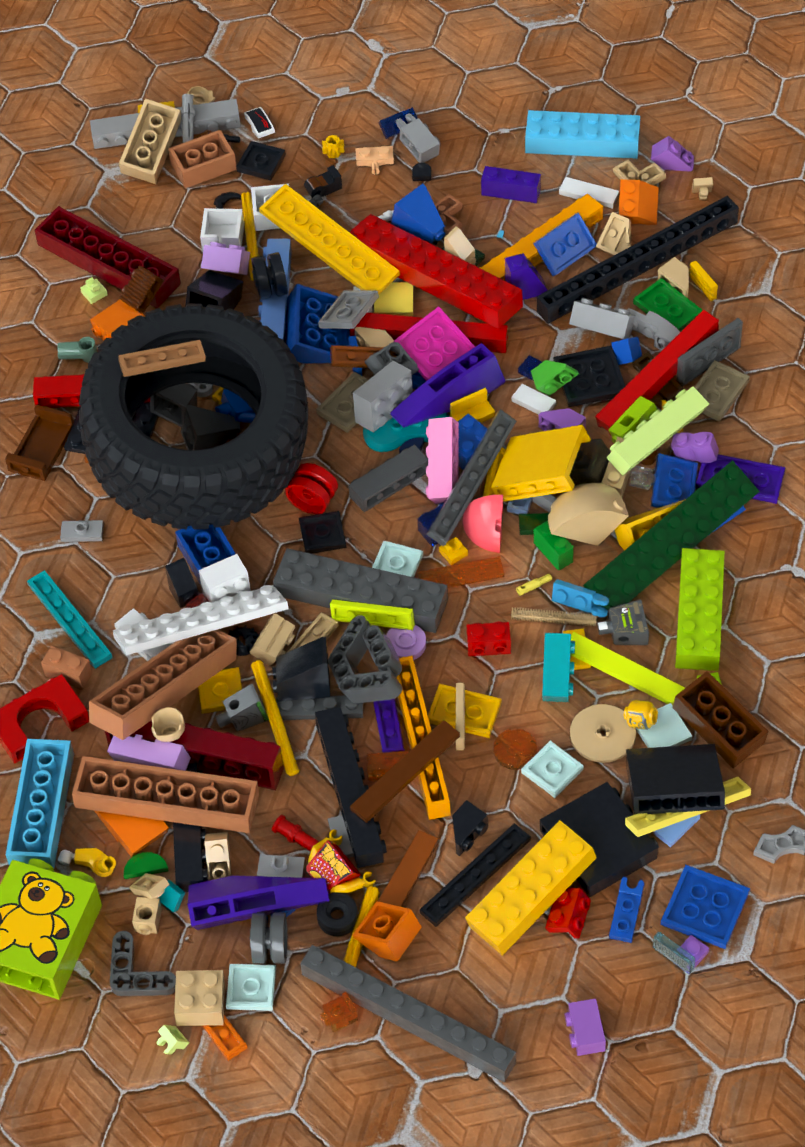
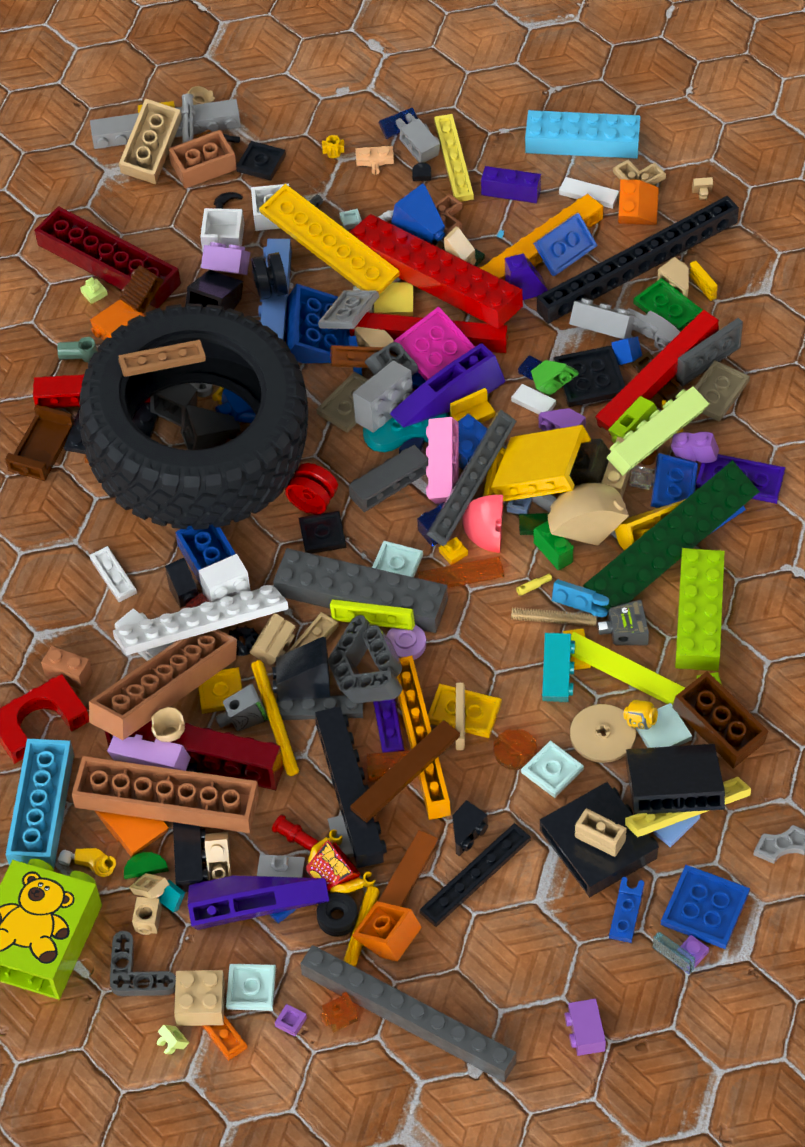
(69, 619): teal plate -> none
(82, 531): light grey plate -> none
(113, 574): none -> white tile
(249, 228): yellow axle -> none
(259, 122): slope -> none
(265, 938): dark grey wheel -> none
(290, 1020): none -> medium lavender plate
(324, 183): black leg -> none
(350, 219): none -> light aqua tile
(453, 158): none -> light yellow plate
(488, 638): red brick -> none
(531, 887): yellow brick -> none
(569, 912): red bracket -> none
(600, 832): none -> tan brick
(615, 235): tan wing -> none
(672, 156): medium lavender slope -> none

